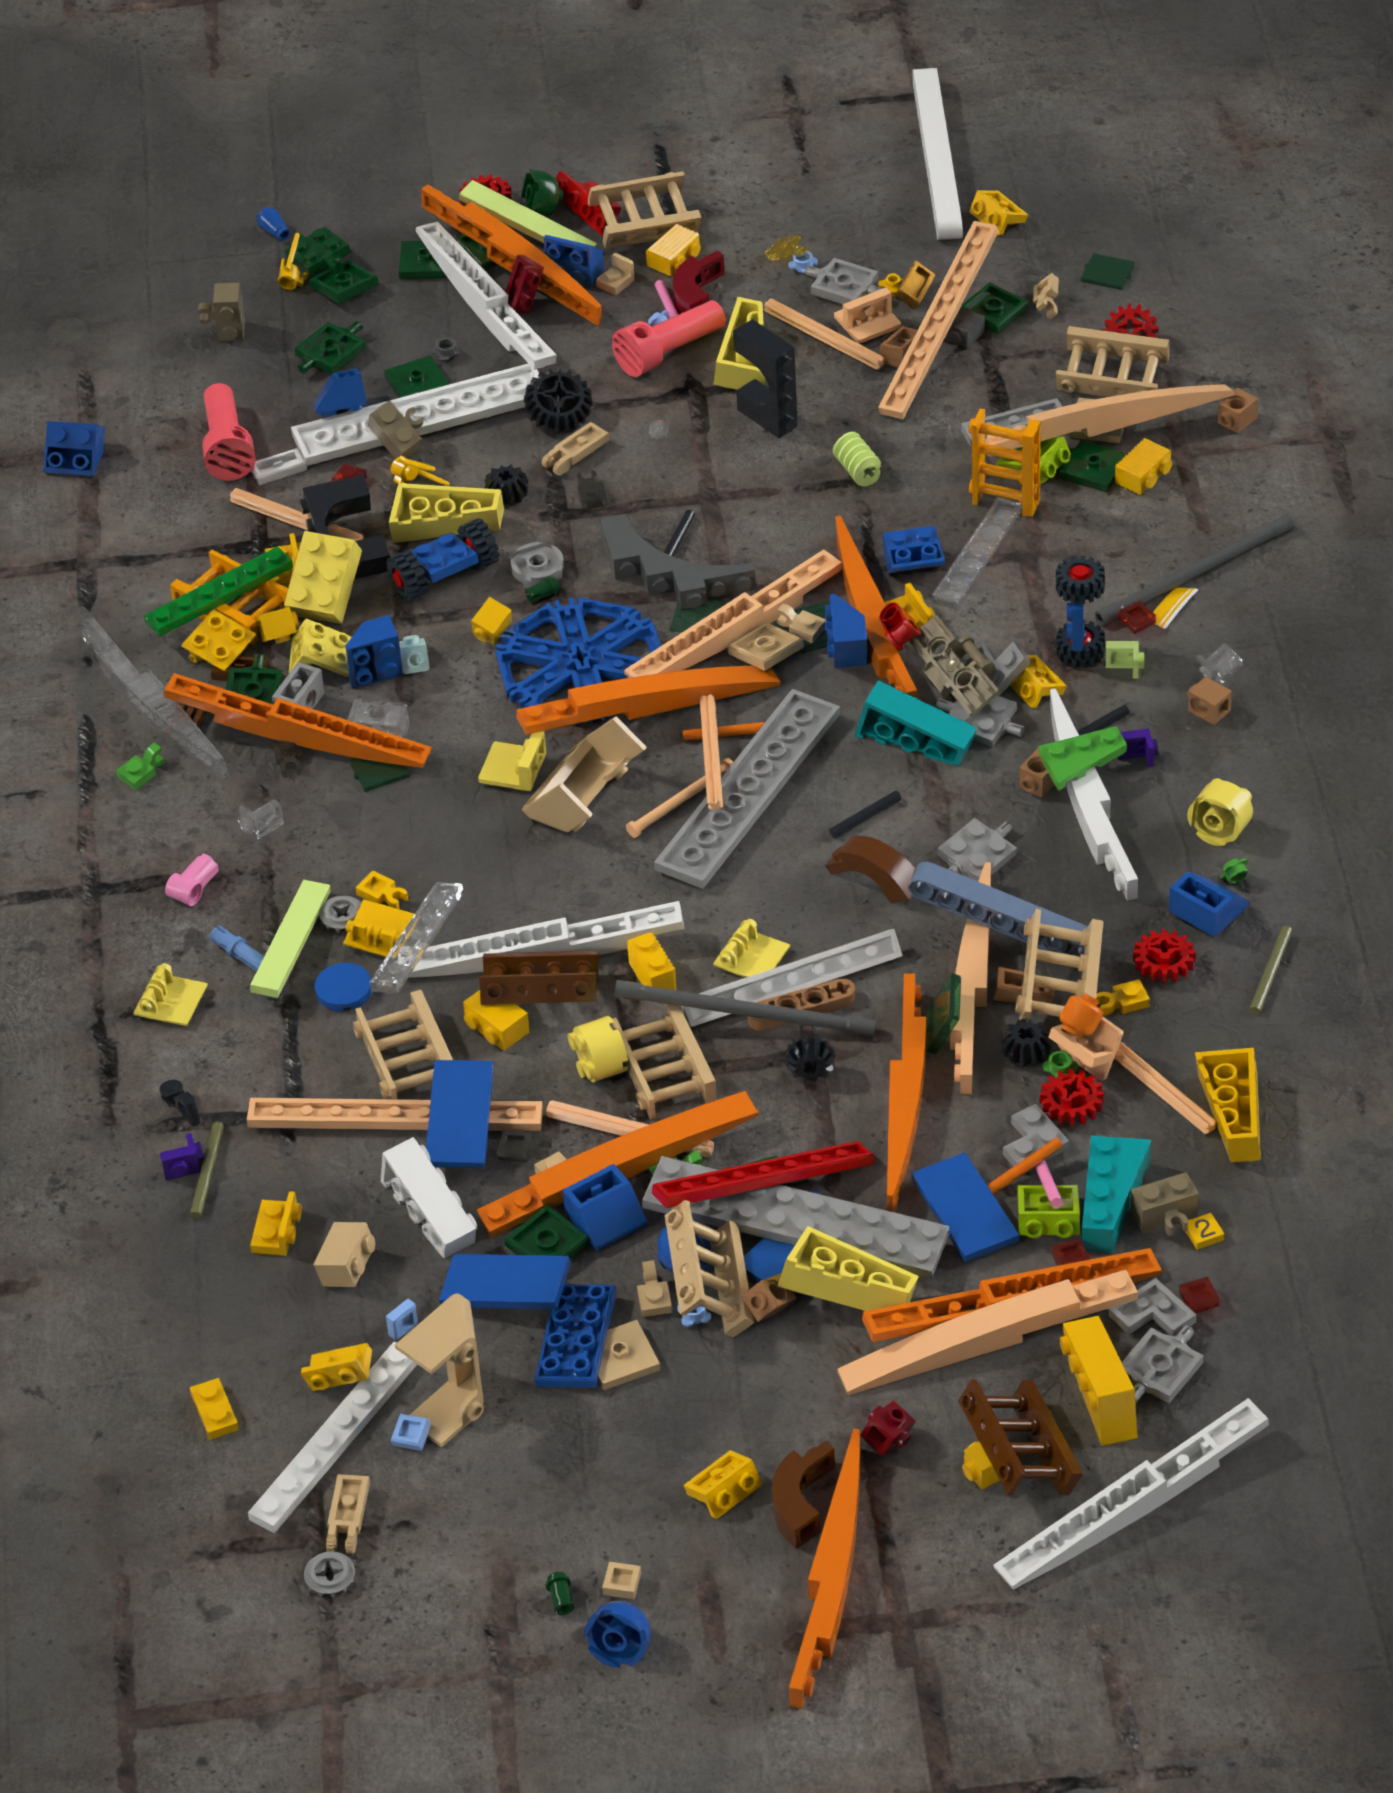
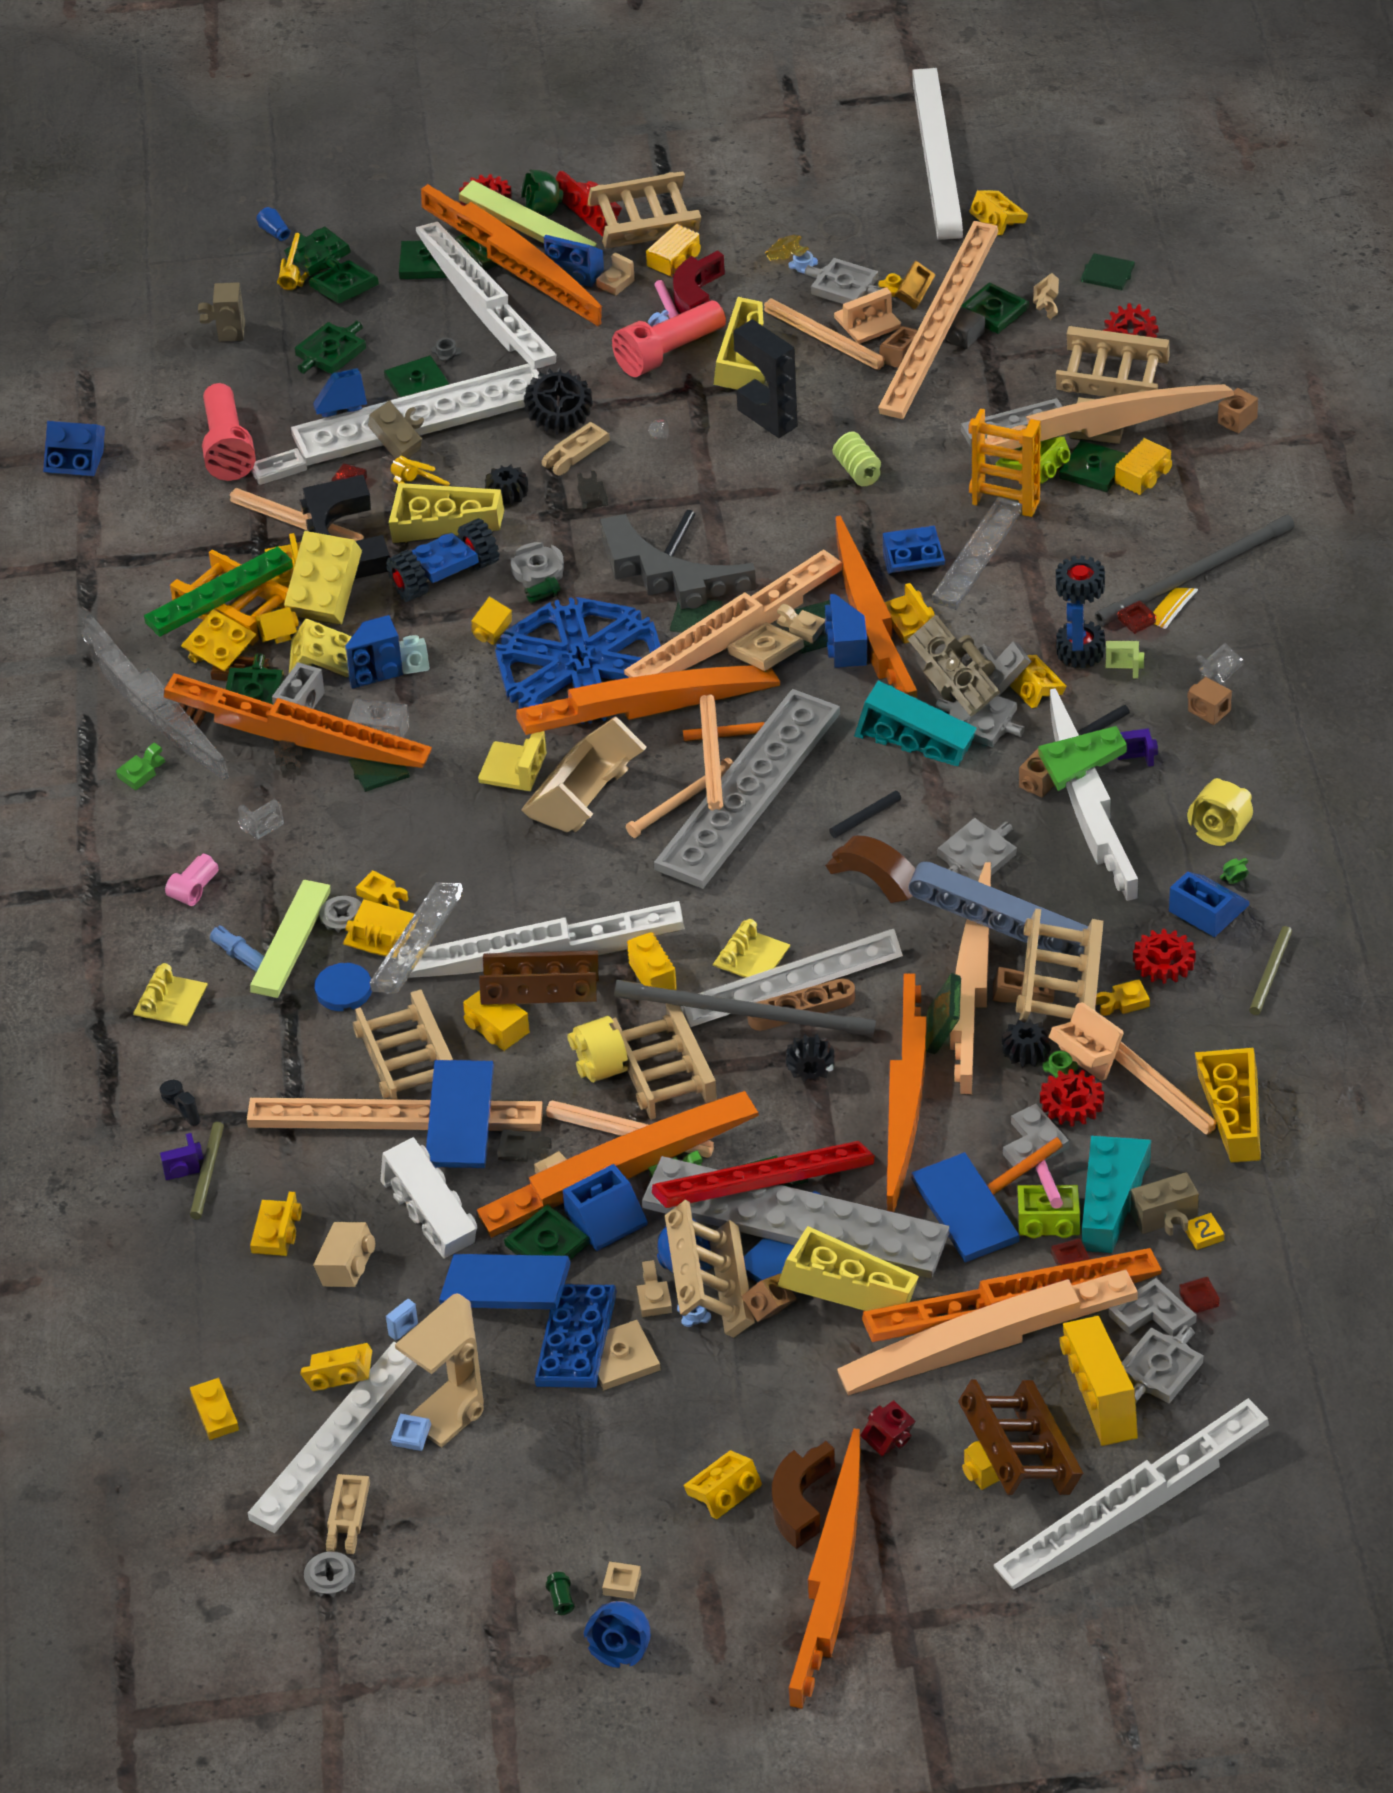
(523, 284): dark red bracket -> none
(898, 625): red piece -> none
(1081, 1015): orange head -> none

